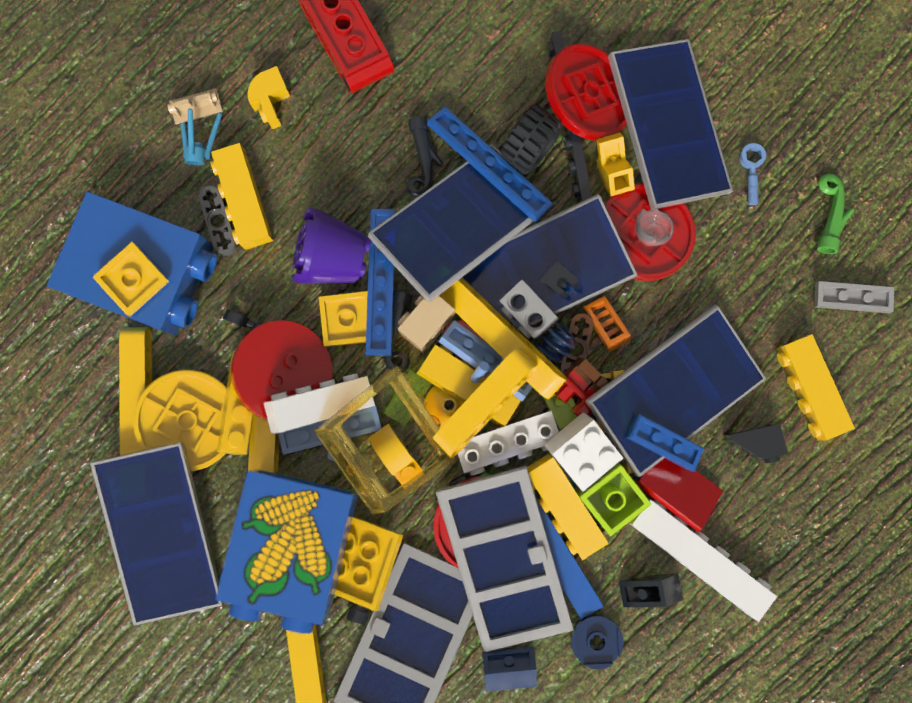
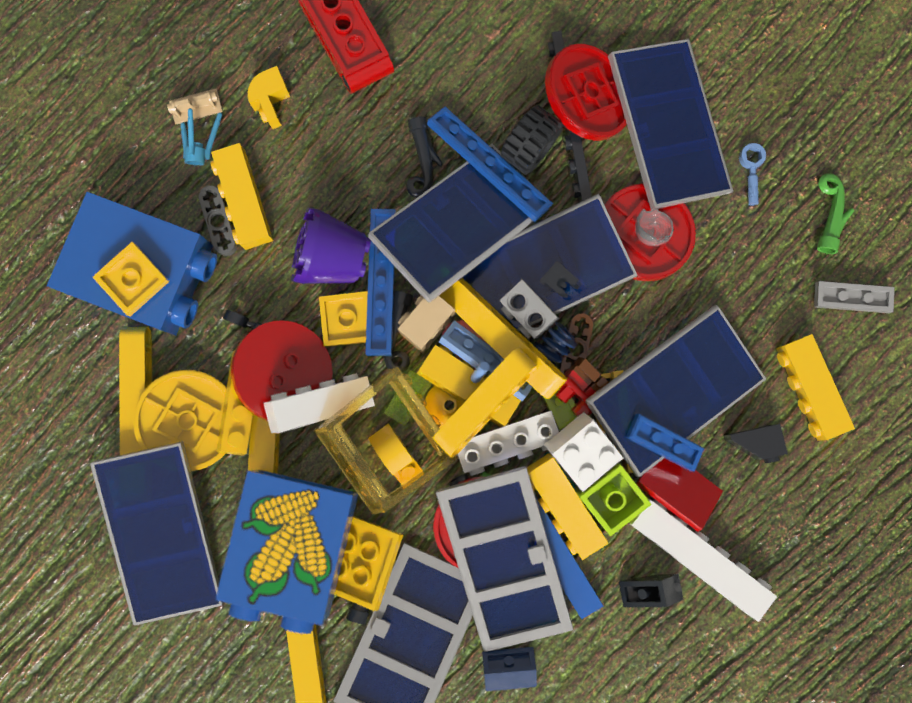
(304, 437): medium blue plate -> none
(607, 652): dark blue plate -> none
(613, 166): yellow brick -> none
(618, 341): orange slope -> none

